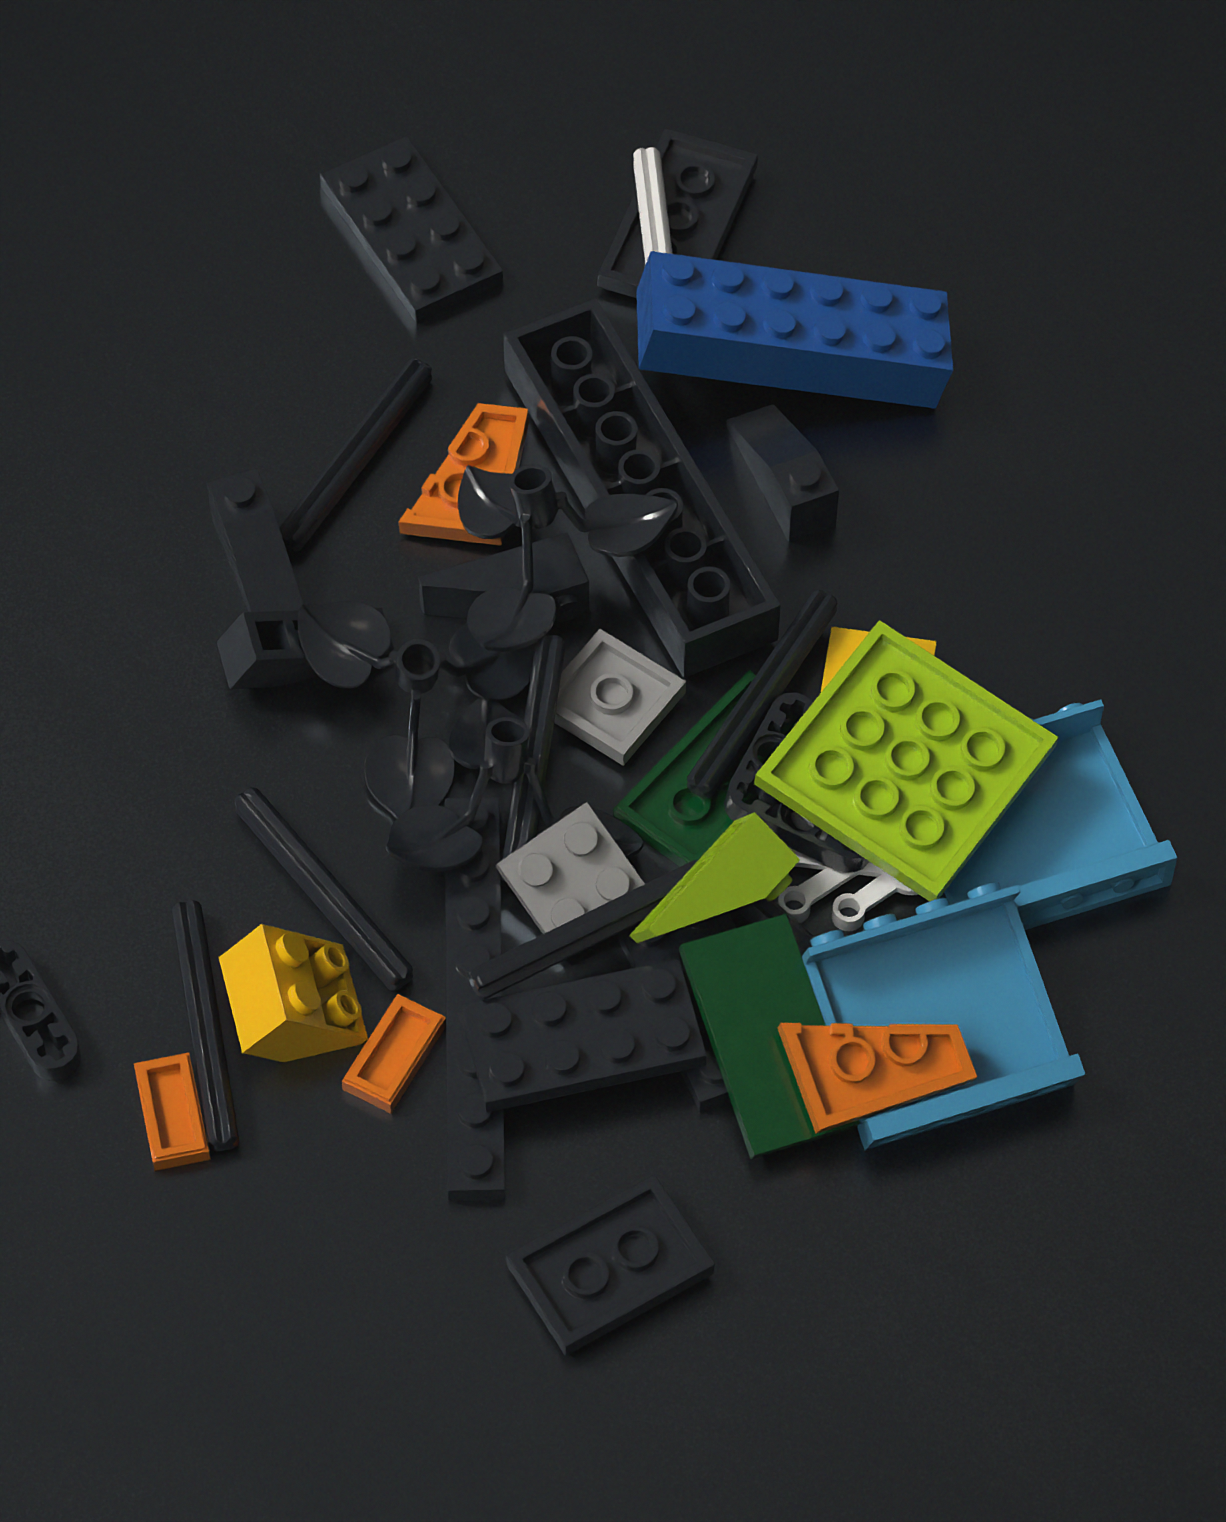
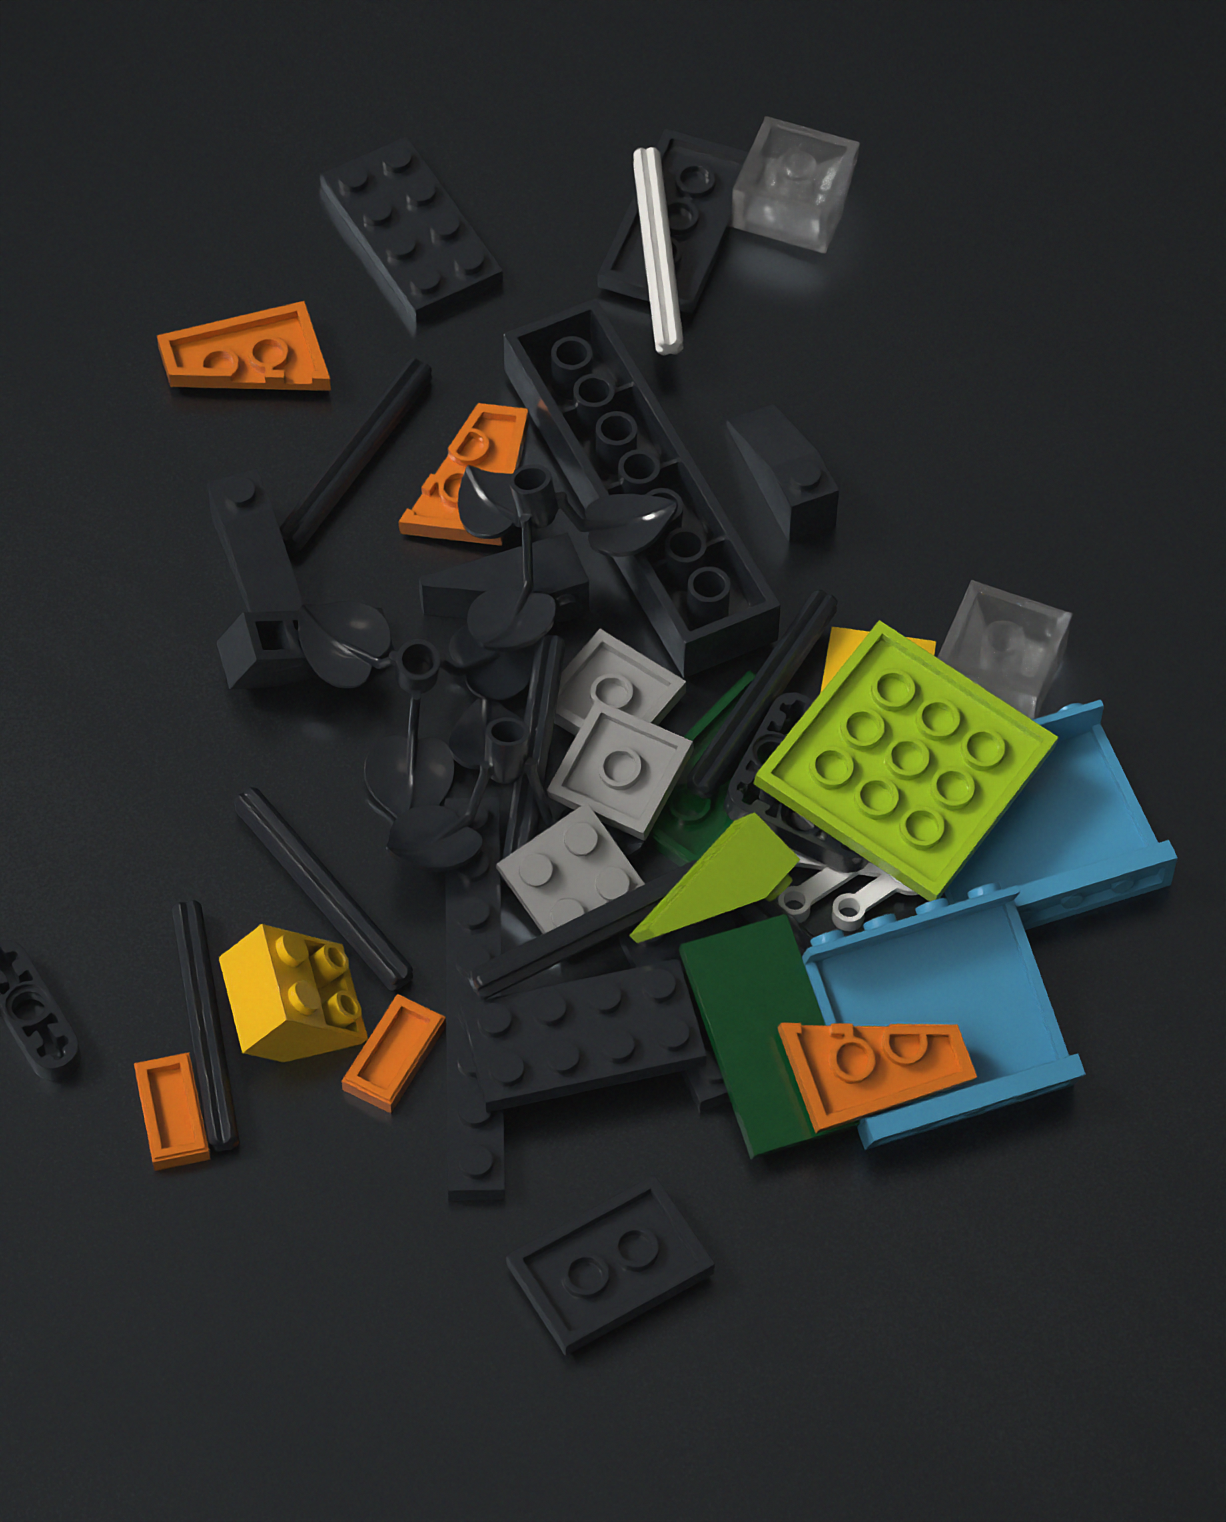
(248, 352): none -> orange wing
(621, 769): none -> light grey plate
(793, 330): blue brick -> none
(794, 184): none -> clear slope
(1007, 645): none -> clear slope

